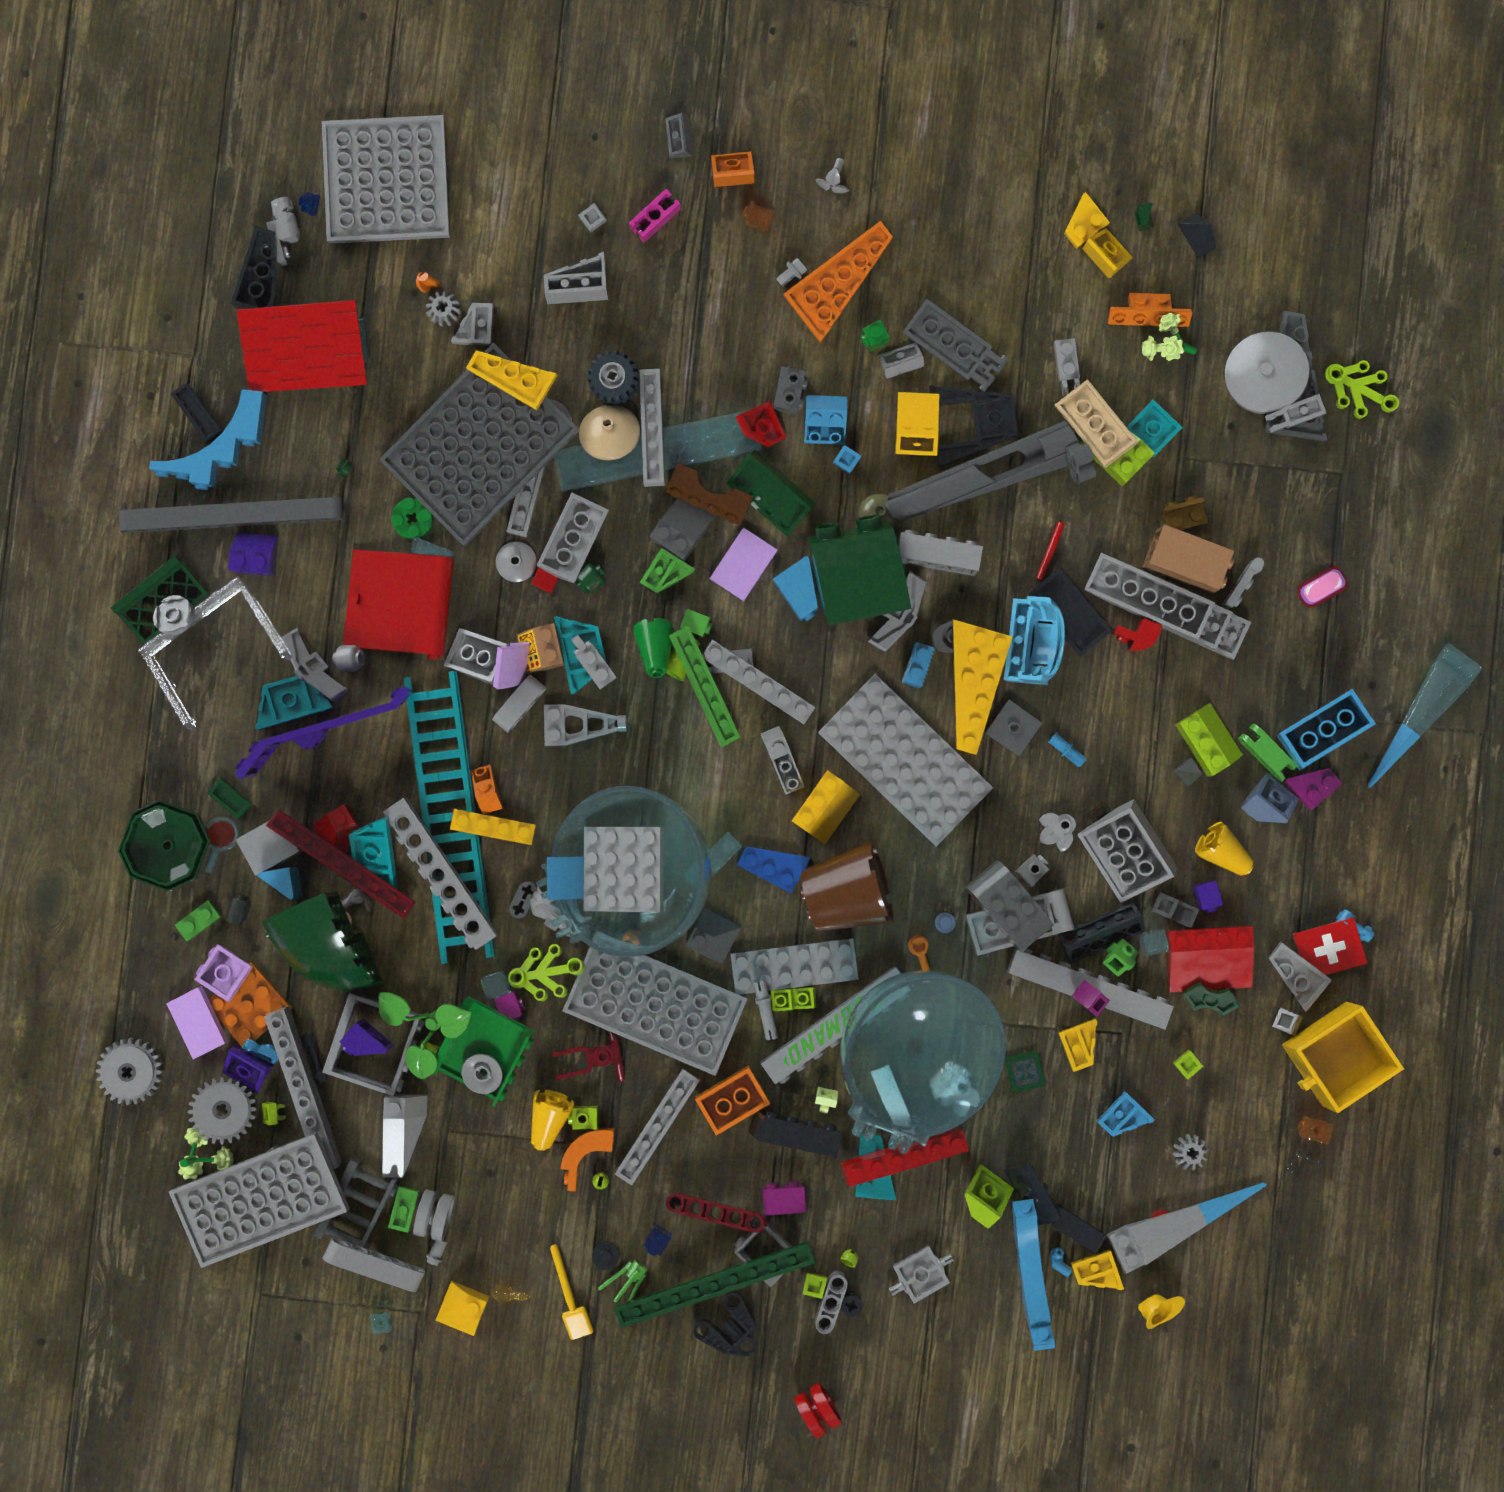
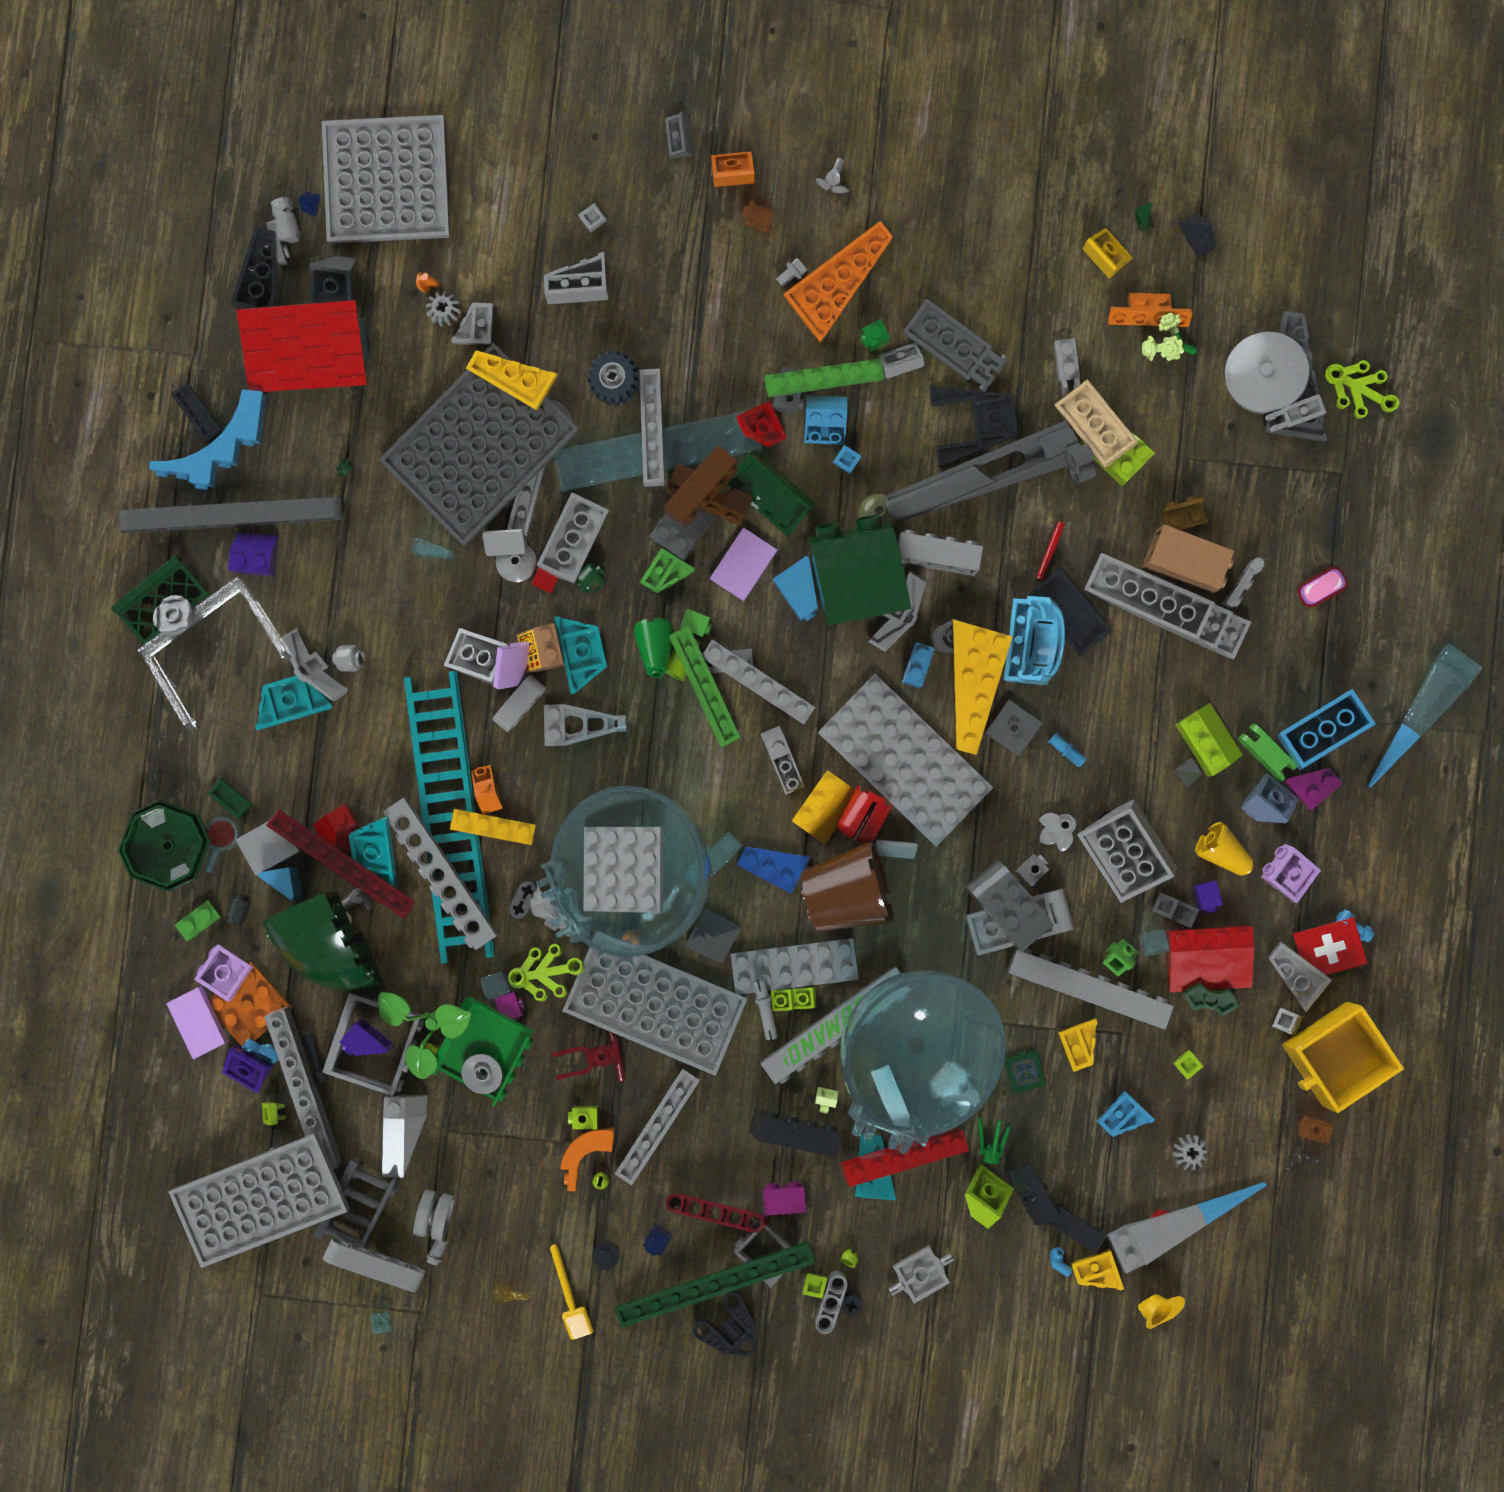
(116, 1067): light grey gear -> none
(192, 1165): yellowish green plant -> none
(206, 1113): light grey gear -> none
(310, 736): dark purple wing -> none
(333, 279): none -> dark grey slope
(400, 521): green plate -> none
(400, 602): red door -> none
(403, 1209): bright green plate -> none
(462, 1308): yellow slope -> none
(504, 542): none -> light grey slope
(548, 1117): yellow cone -> none
(565, 878): dark azure slope -> none
(593, 663): light grey hinge -> none
(613, 440): tan dish -> none
(635, 1272): bright green plant -> none
(654, 207): dark pink piece -> none
(701, 486): none -> reddish brown wedge
(732, 1100): orange brick -> none
(820, 1408): red wheel -> none
(824, 377): none -> bright green plate
(863, 816): none -> red cylinder
(896, 849): none -> light grey slope
(917, 424): yellow slope -> none
(918, 946): orange plate -> none
(945, 922): sand blue plate -> none
(992, 1152): none -> green plant
(1031, 1275): dark azure arch -> none
(1085, 222): yellow wing -> none
(1090, 998): magenta brick -> none
(1101, 929): black fence -> none
(1144, 636): red brick -> none
(1154, 427): teal plate -> none
(1290, 872): none -> lavender plate

